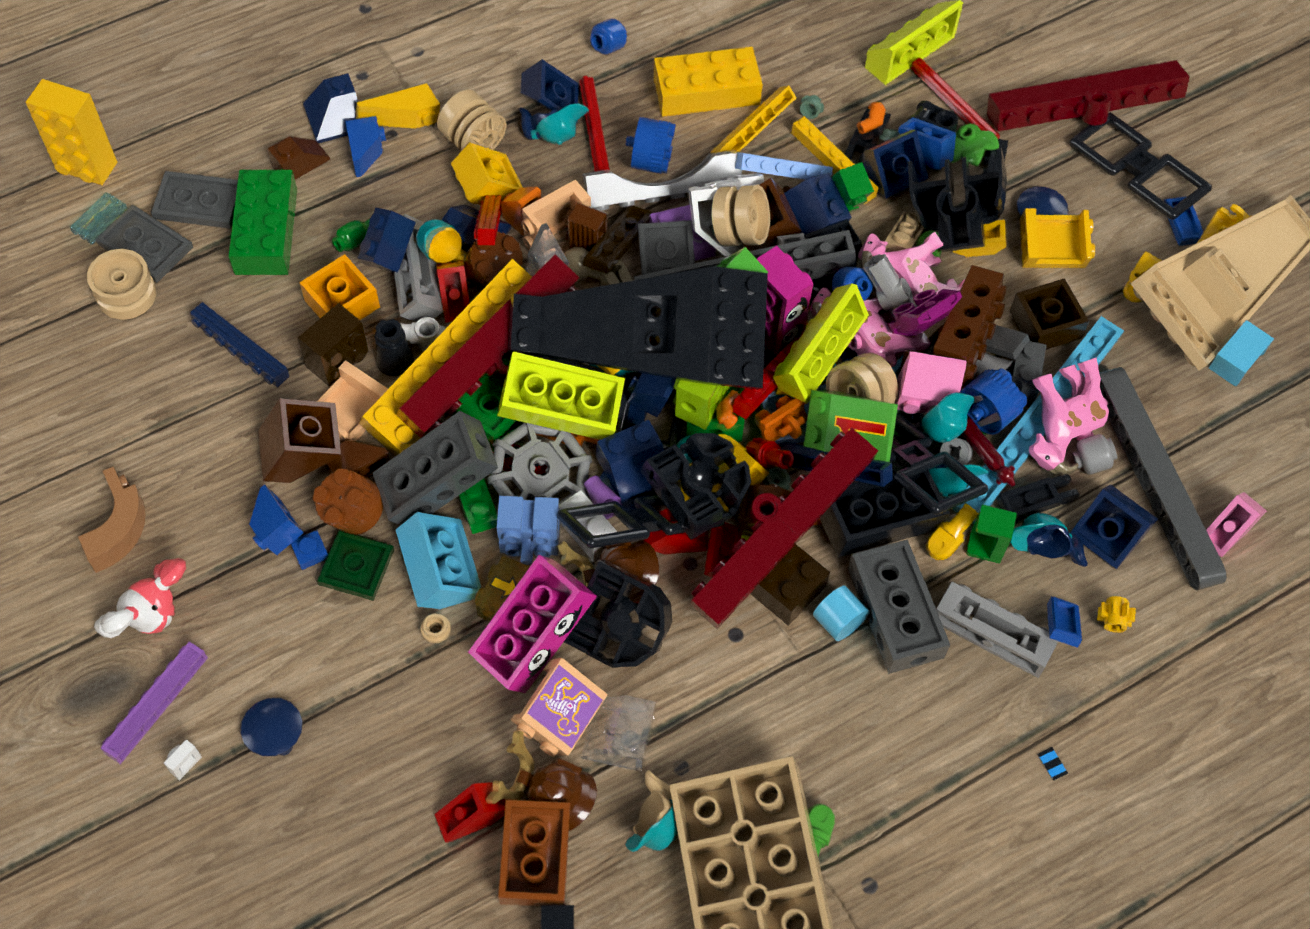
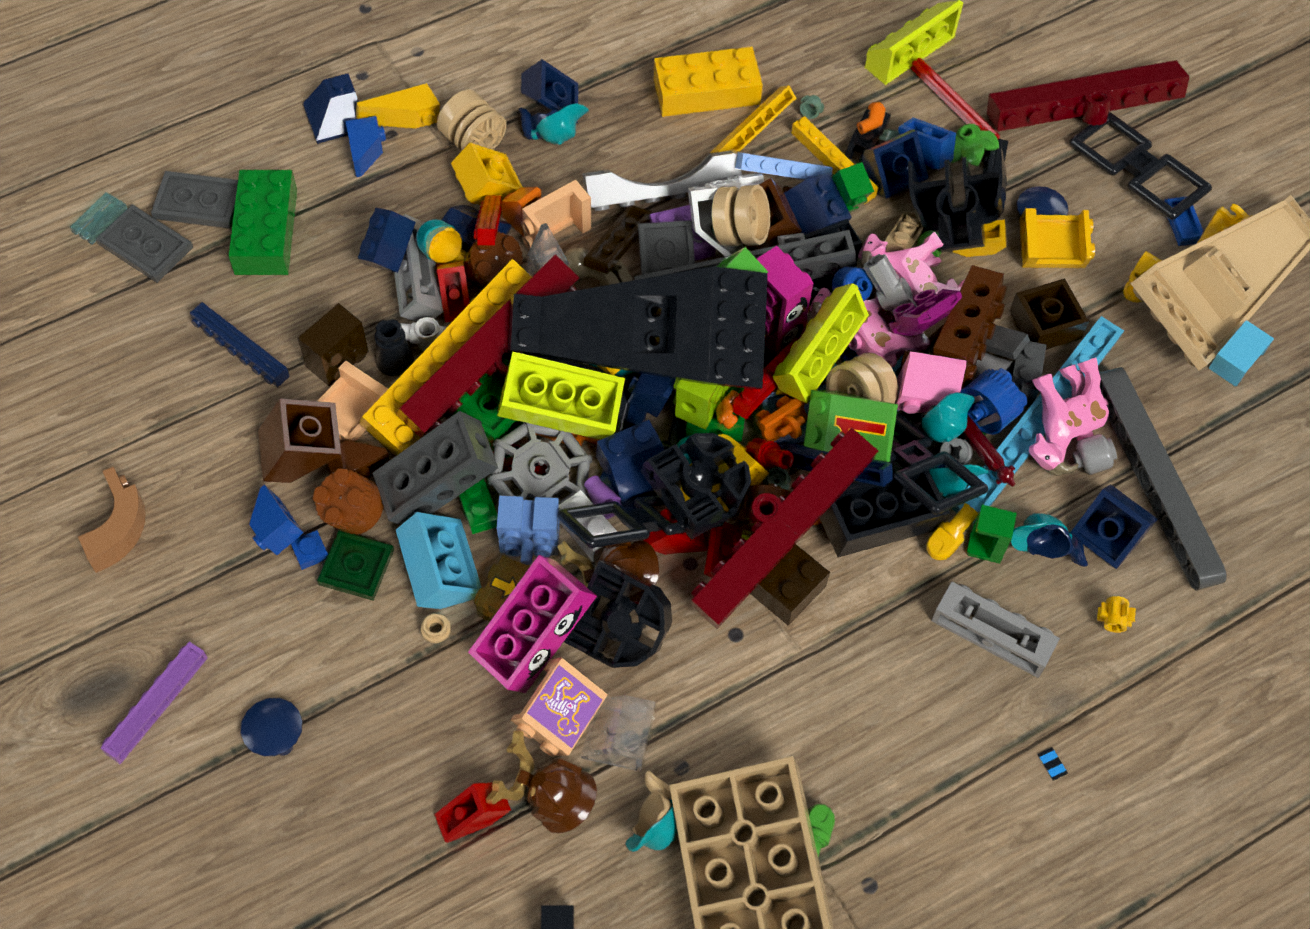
(72, 131): yellow brick -> none
(121, 284): tan wheel -> none
(135, 604): hair -> none
(182, 759): white plate -> none
(297, 155): reddish brown slope -> none
(341, 284): light orange brick -> none
(350, 235): green plant -> none
(534, 853): dark orange slope -> none
(585, 226): reddish brown brick -> none
(594, 124): red axle -> none
(608, 36): blue head -> none
(652, 145): blue piece -> none
(840, 613): medium azure piece -> none
(892, 578): dark grey brick -> none
(936, 115): black piece -> none
(1037, 496): black hinge -> none
(1064, 622): blue tile -> none
(1234, 522): bright pink slope -> none

